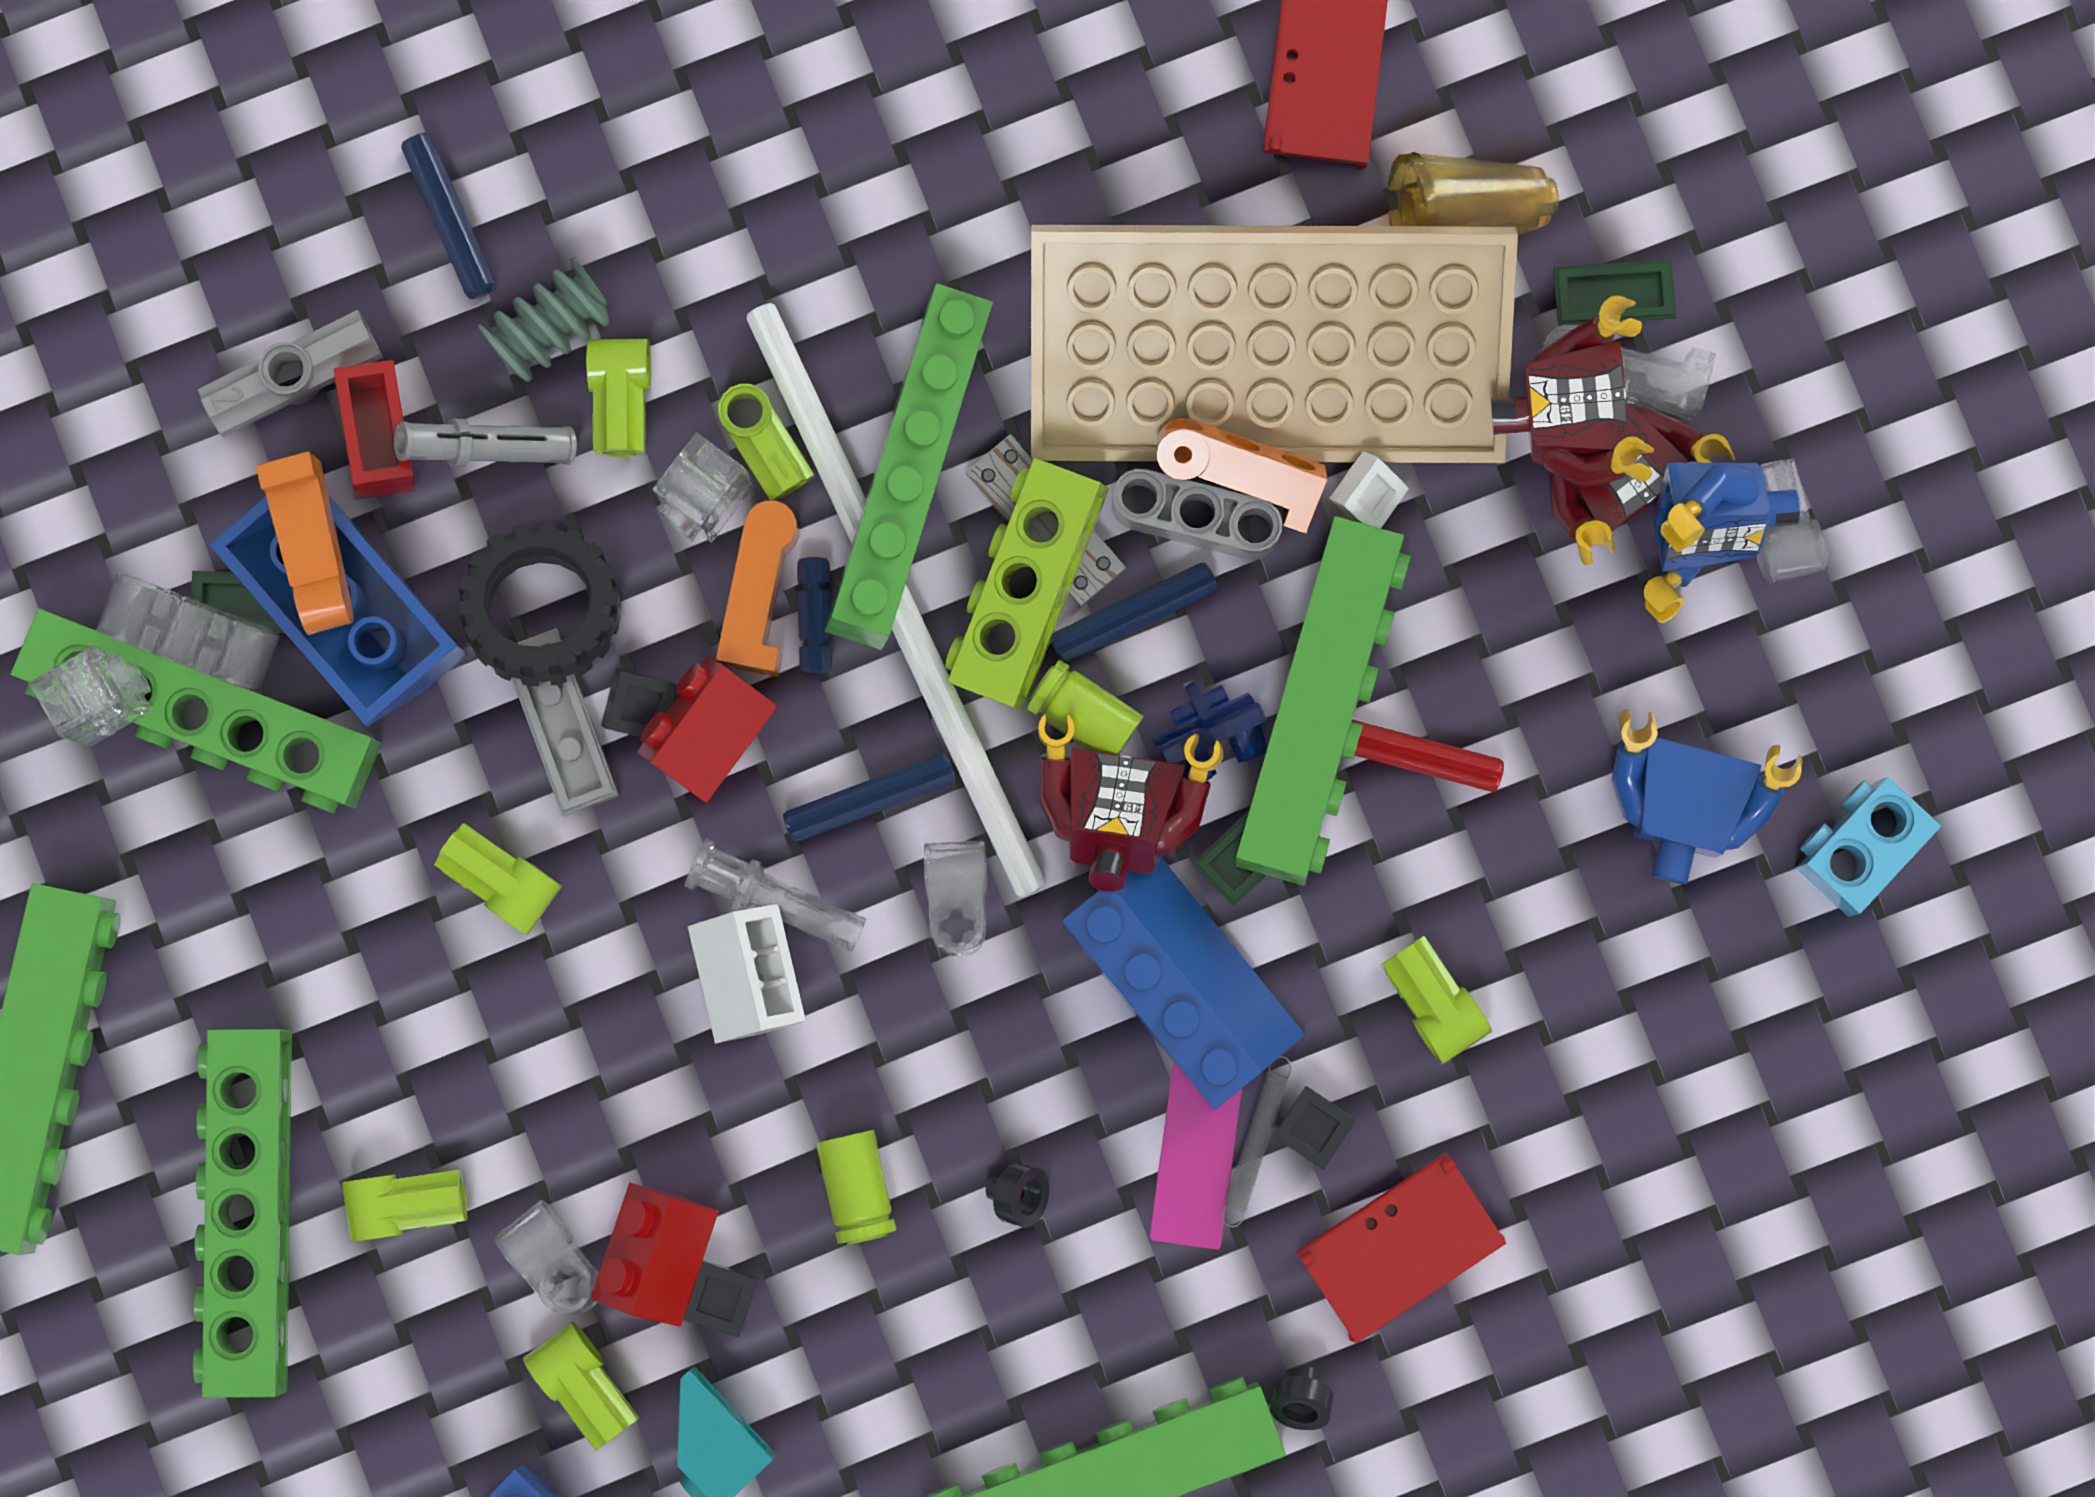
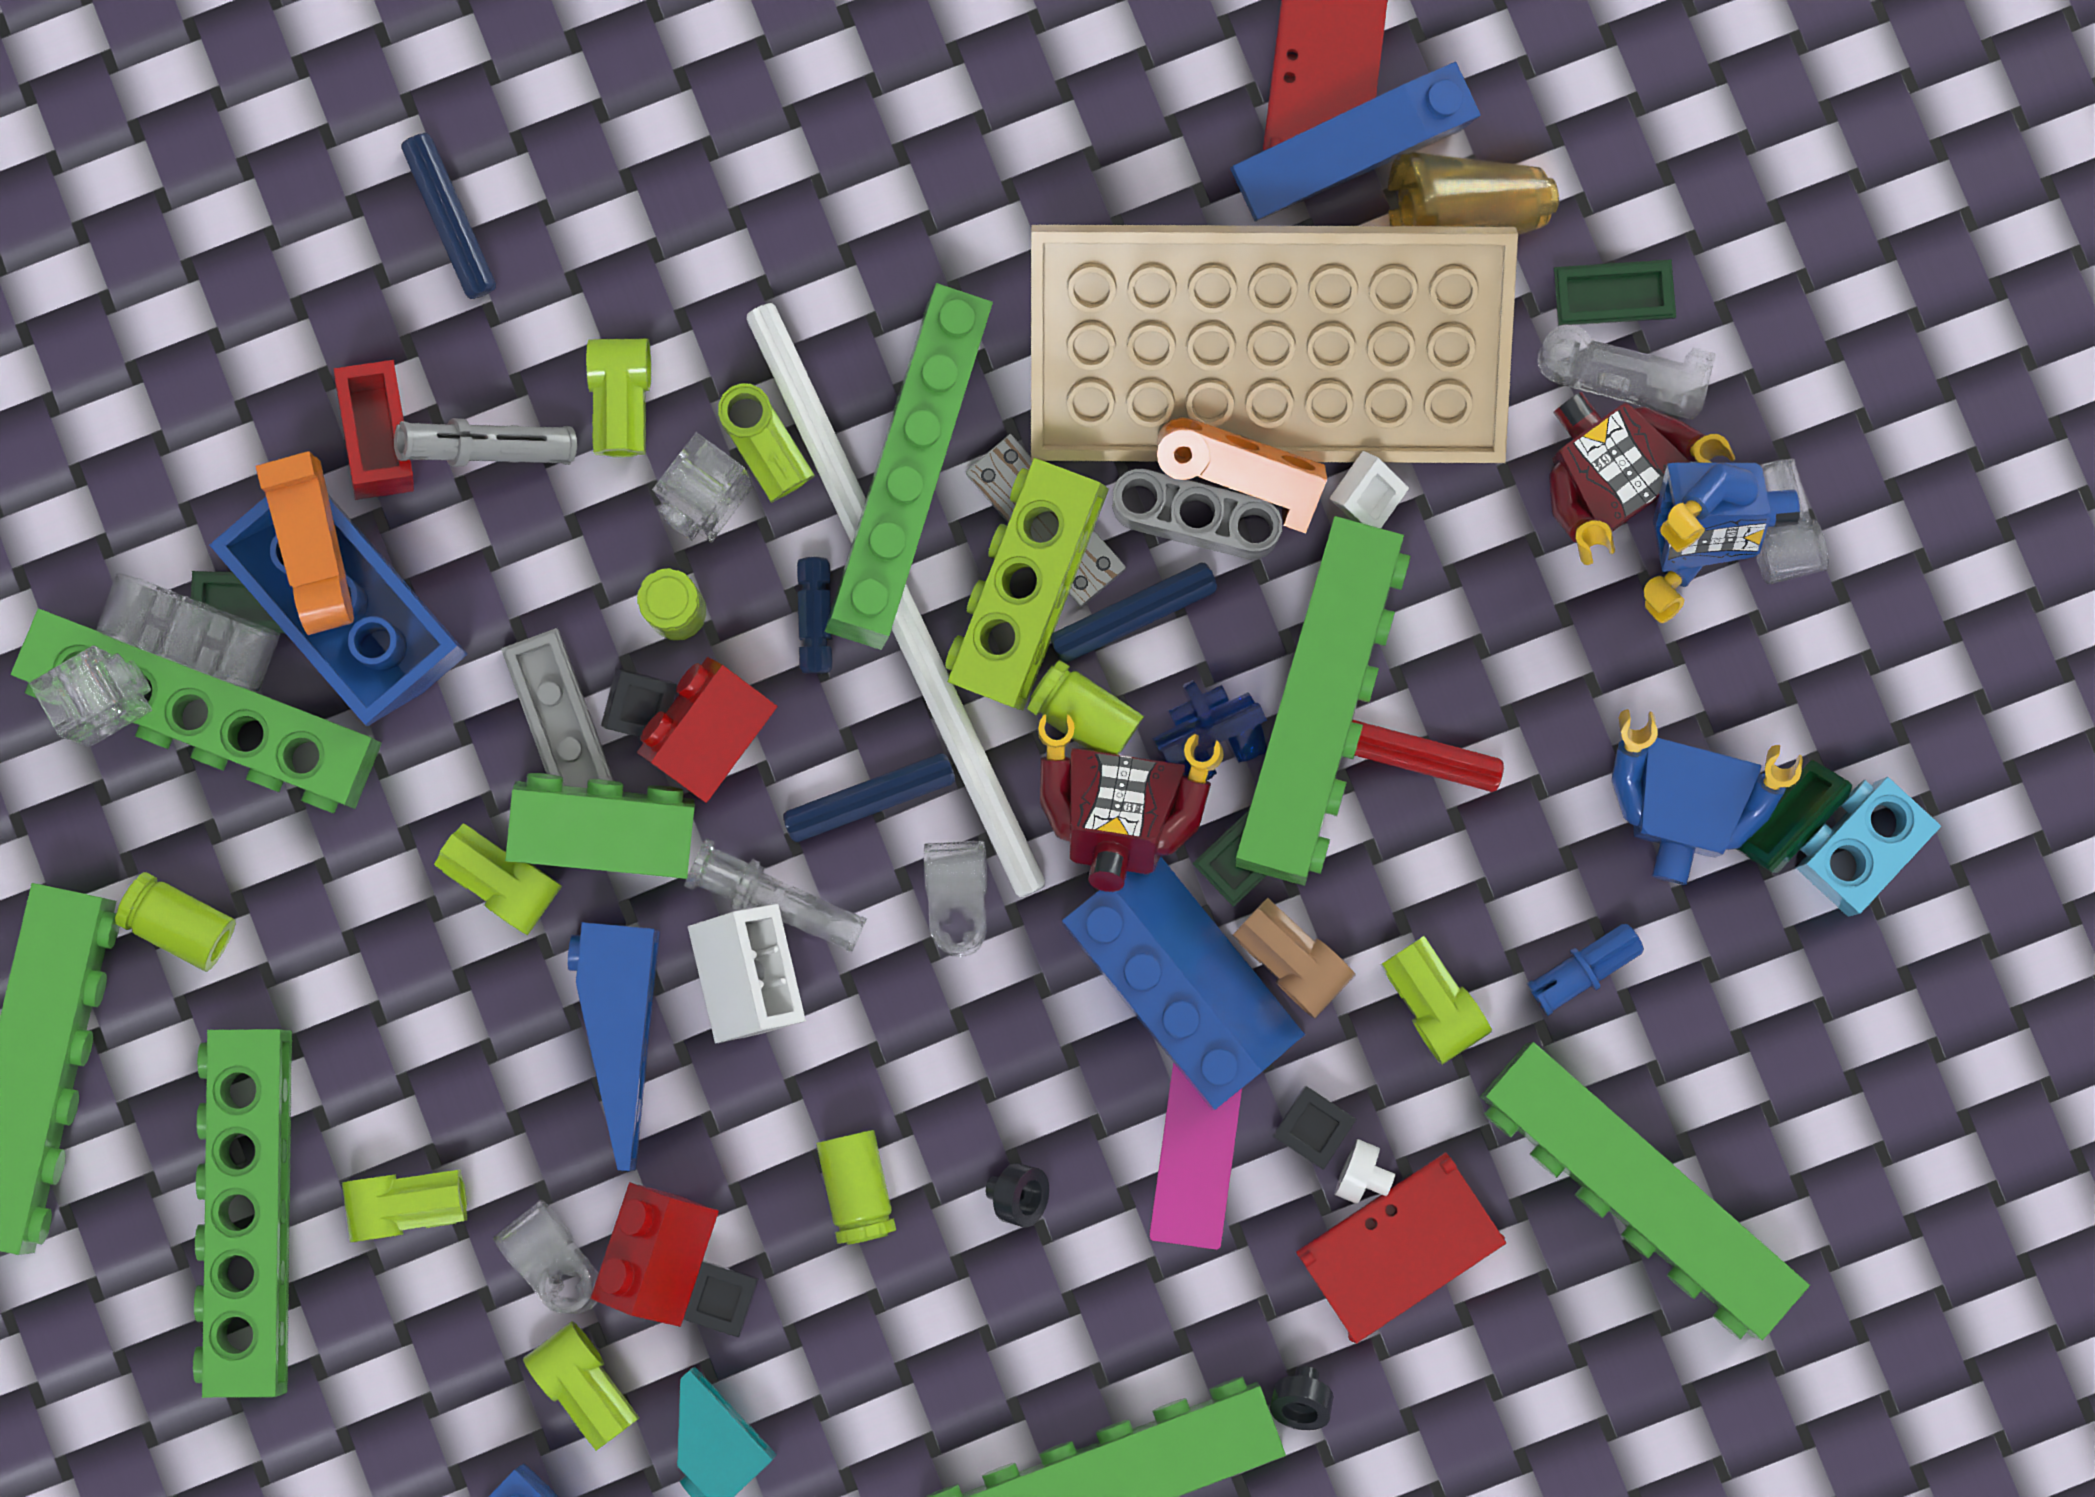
(175, 921): none -> lime piece
(254, 388): light grey piece -> none
(525, 548): black tyre -> none
(547, 321): sand green piece -> none
(600, 826): none -> bright green brick
(616, 1001): none -> blue slope
(671, 604): none -> lime piece
(766, 539): orange leg -> none
(1250, 1162): light grey piece -> none
(1304, 966): none -> medium nougat piece
(1357, 141): none -> blue slope
(1361, 1173): none -> white tile
(1579, 404): torso -> none
(1586, 968): none -> blue axle
(1643, 1191): none -> bright green brick
(1797, 816): none -> dark green tile

